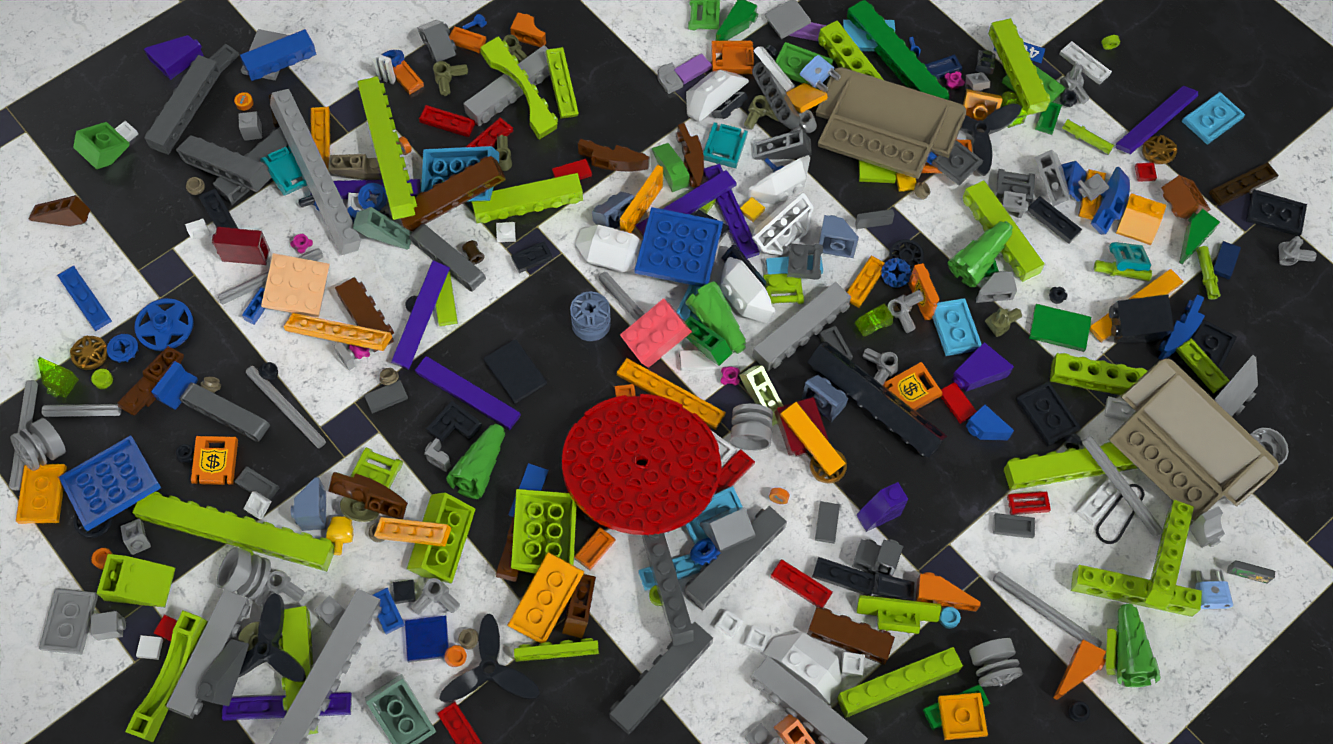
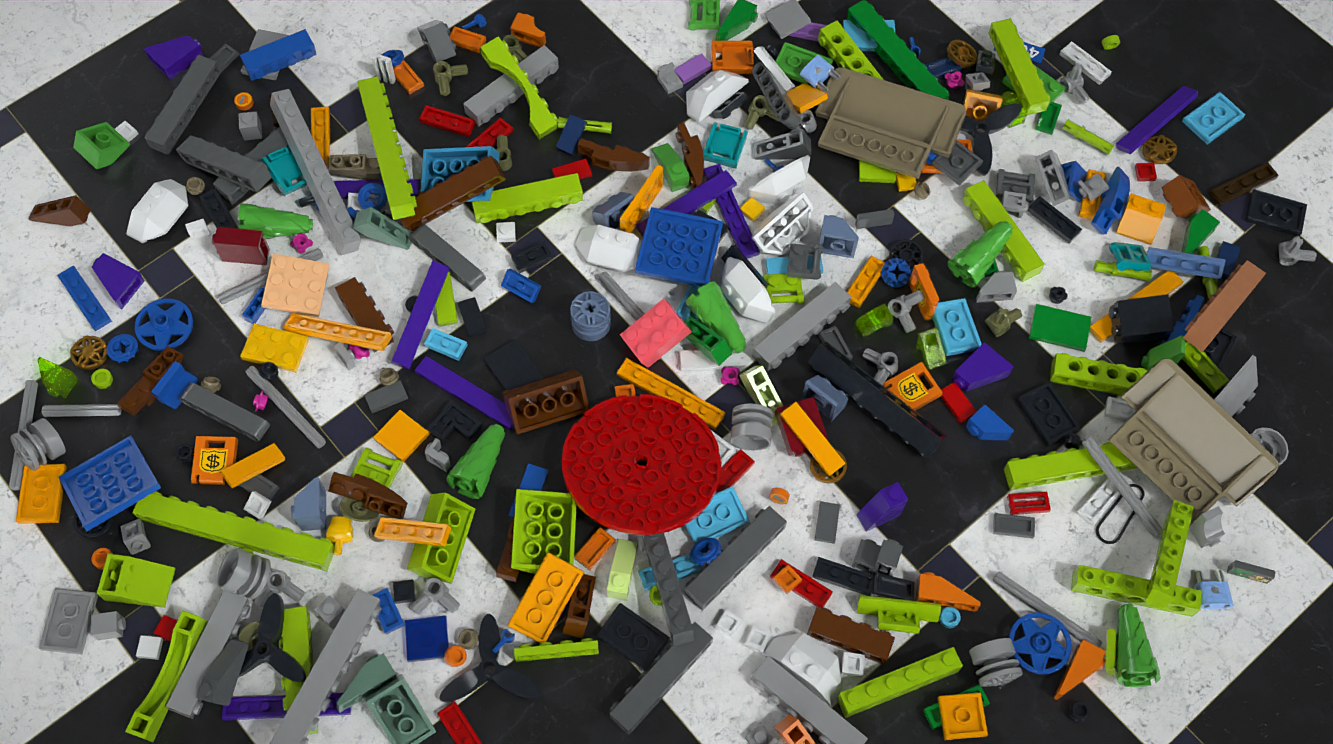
(117, 278): none -> dark purple slope
(157, 210): none -> white wedge
(253, 465): none -> light orange tile
(260, 401): none -> dark pink plate
(273, 222): none -> bright green cone
(275, 346): none -> yellow plate
(371, 677): none -> sand green slope
(401, 435): none -> light orange tile
(405, 145): orange tile -> none
(445, 344): none -> medium azure plate
(472, 316): none -> black tile
(473, 252): dark brown bush -> none
(504, 640): none -> blue hand
(521, 285): none -> blue plate
(546, 401): none -> reddish brown slope
(561, 82): lime plate -> none
(571, 134): none -> dark blue tile
(603, 127): none -> lime pin
(622, 570): none -> yellowish green slope
(633, 637): none -> black tile
(729, 528): slope -> none
(787, 579): none -> orange tile
(931, 347): none -> clear neon green slope
(962, 53): none -> pearl gold wheel
(1041, 643): none -> blue wheel
(1068, 98): black plate -> none
(1170, 350): none -> bright green slope
(1186, 262): none -> medium blue plate
(1222, 305): none -> nougat brick

